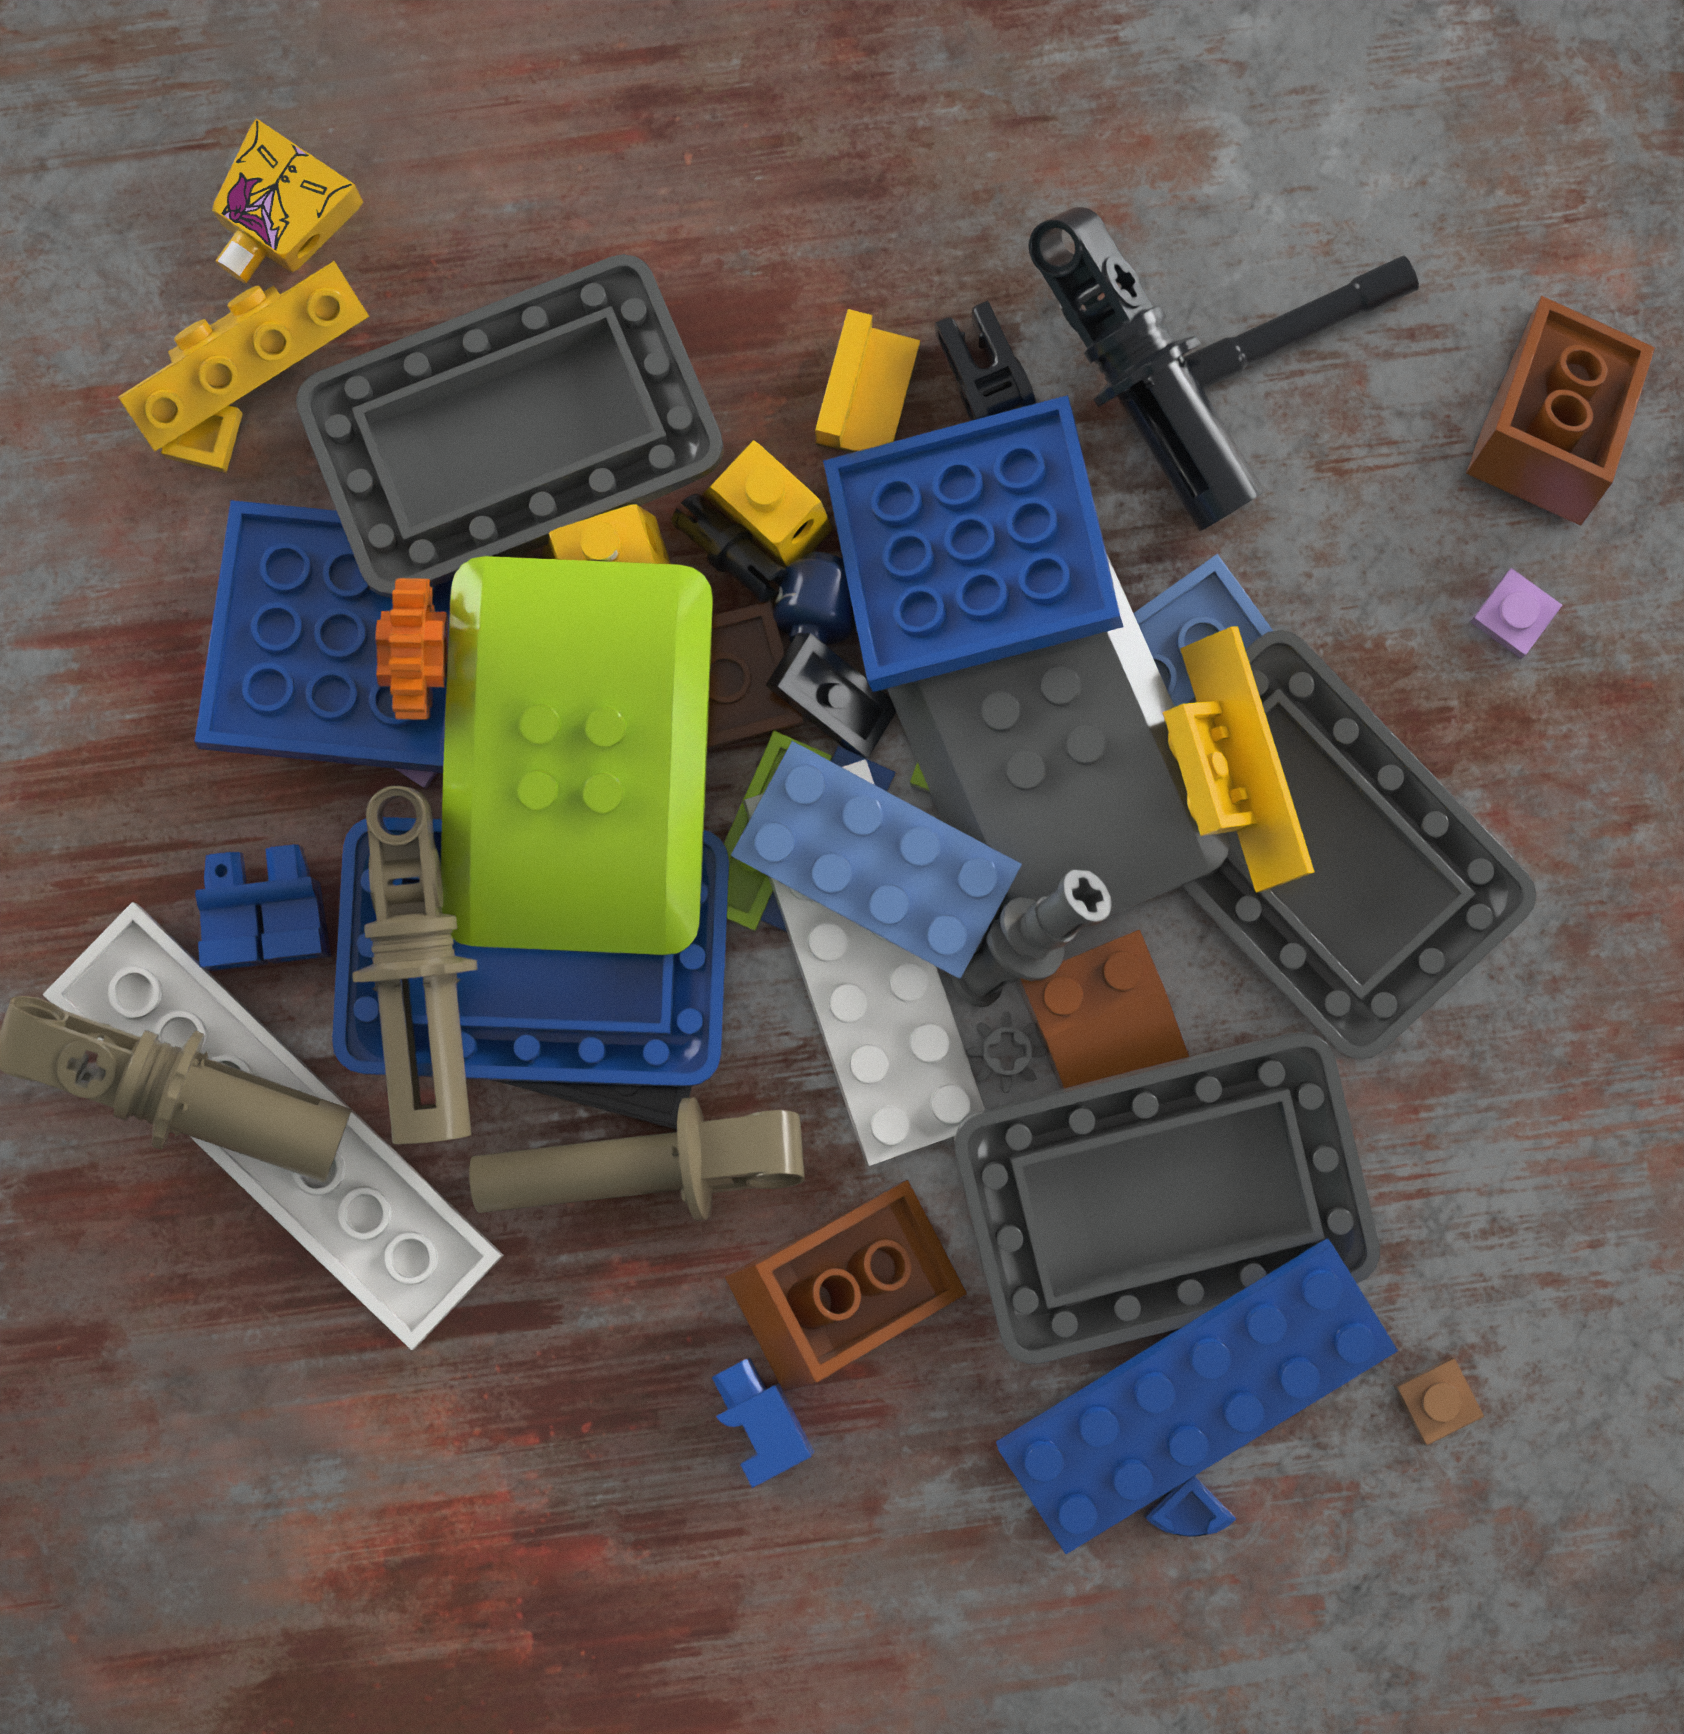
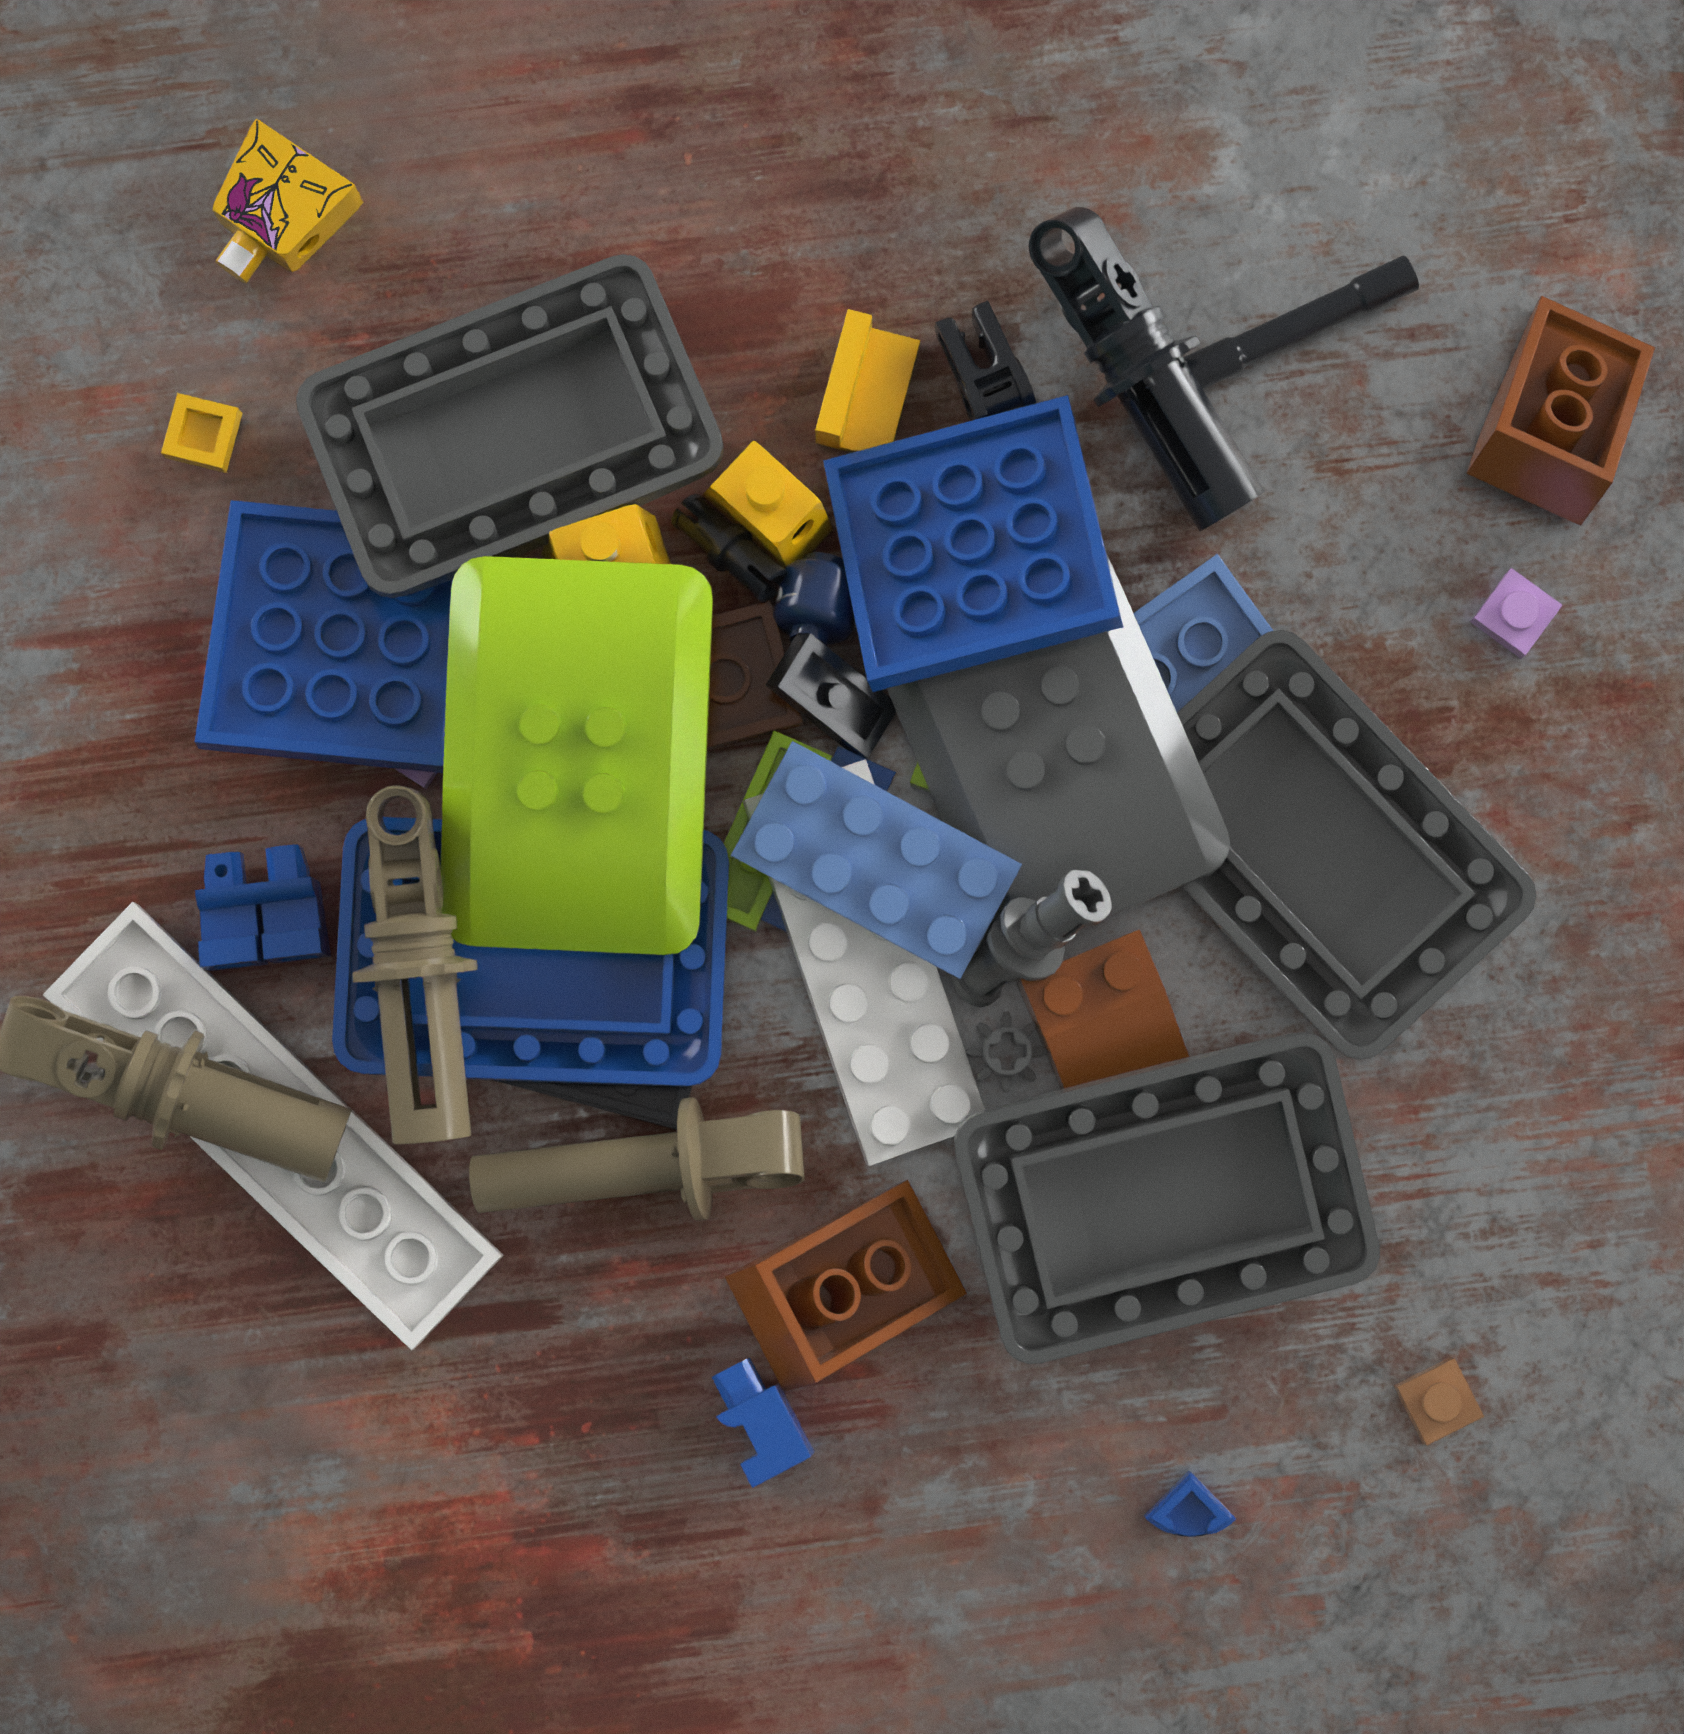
(240, 352): yellow bracket -> none
(412, 649): orange gear -> none
(1196, 1396): blue plate -> none
(1233, 762): yellow bracket -> none

